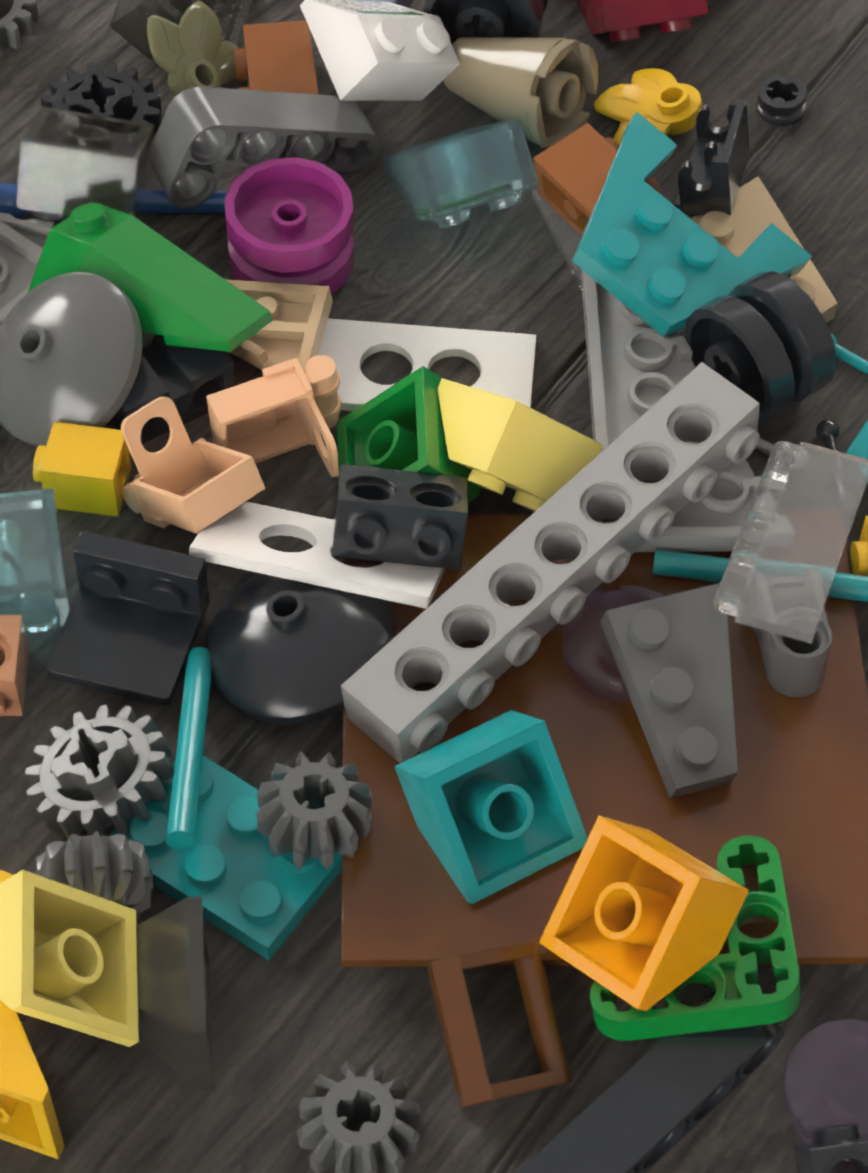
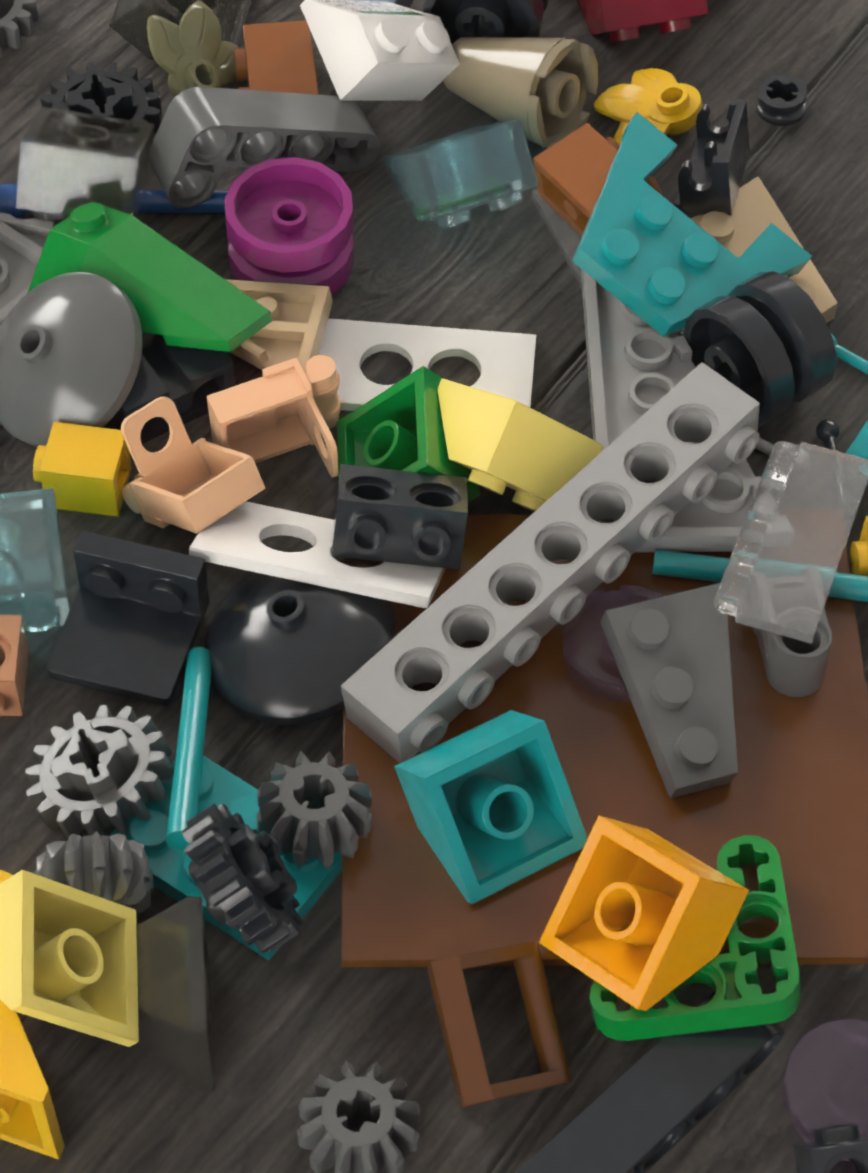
(242, 878): none -> black gear

